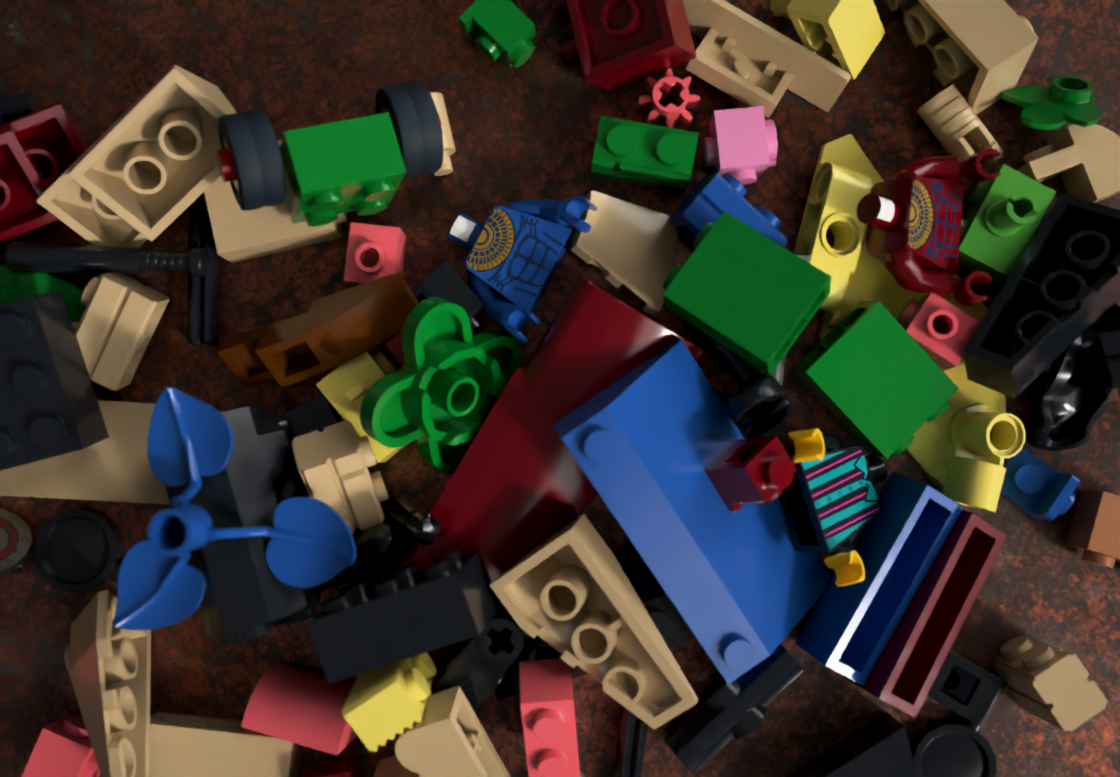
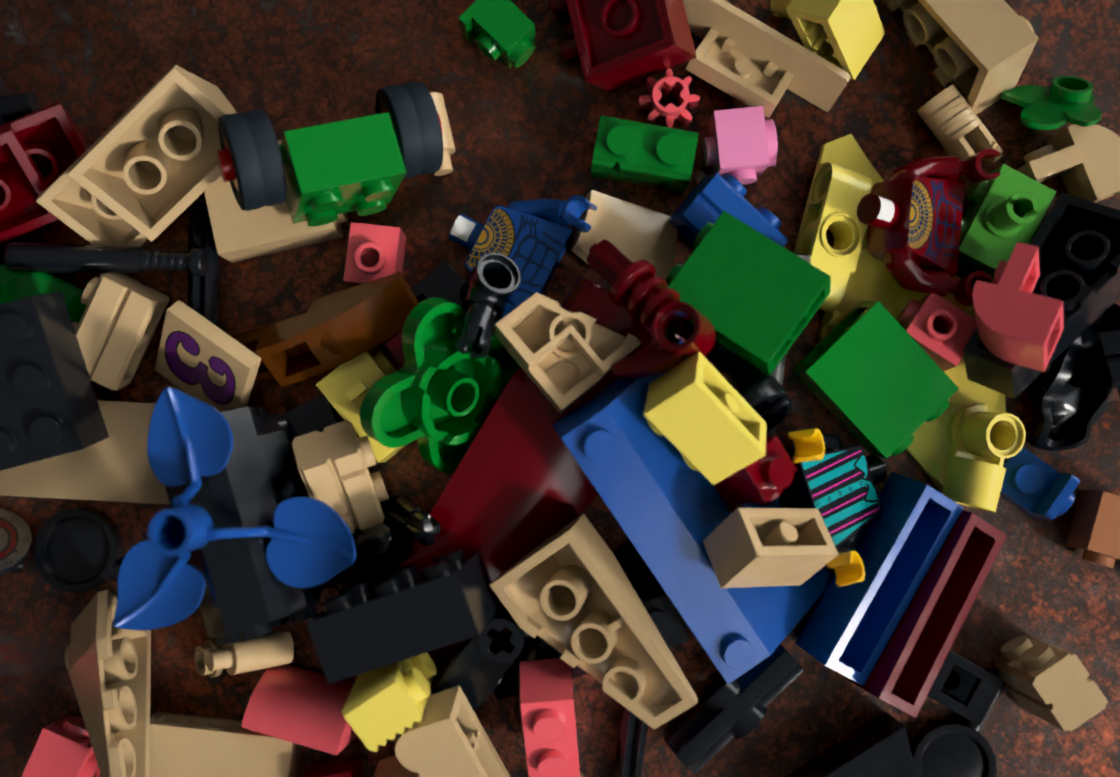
(205, 360): none -> tan tile
(247, 656): none -> tan plant
(484, 301): none -> black pin
(561, 348): none -> tan slope
(658, 312): none -> dark red piece
(705, 419): none -> light yellow brick
(769, 547): none -> tan brick
(1013, 319): none -> coral brick

